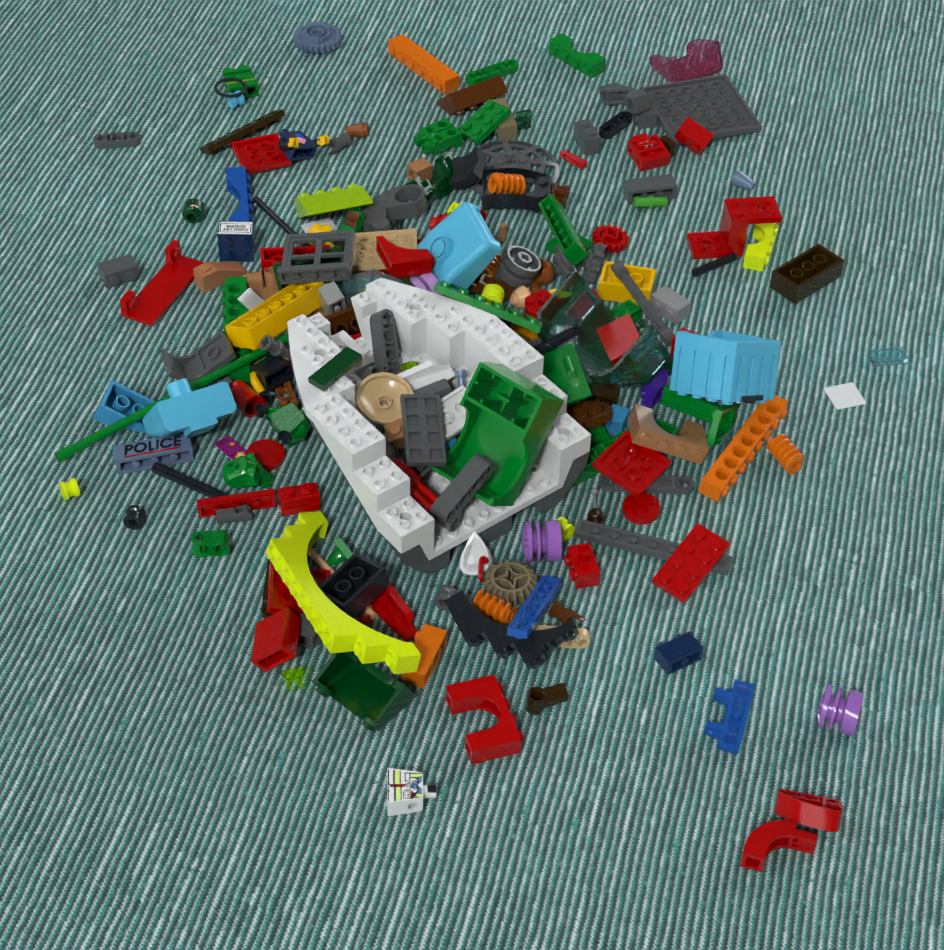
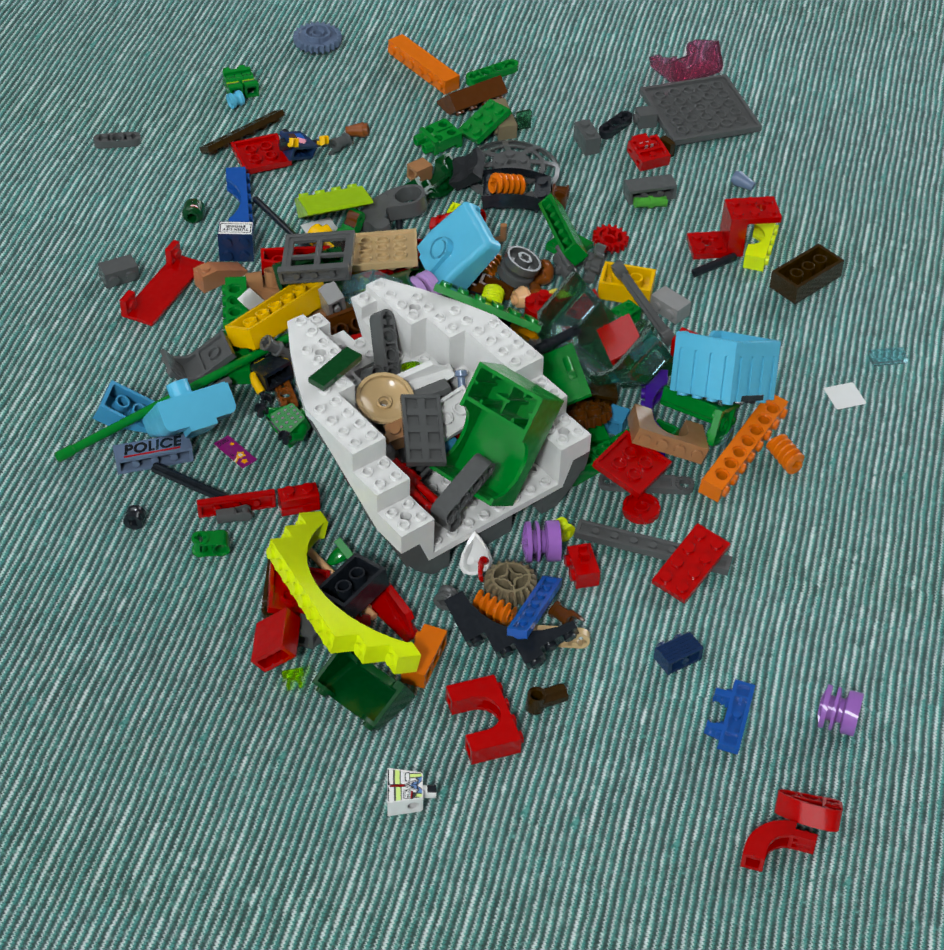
(69, 489): neon yellow wheel -> none
(231, 95): black piece -> none
(246, 398): red plant -> none
(246, 472): green head -> none
(267, 453): red tile -> none
(402, 261): red arch -> none
(573, 159): red axle -> none
(587, 63): green arch -> none
(595, 514): dark brown hinge -> none
(635, 99): dark grey arch -> none
(693, 136): red brick -> none

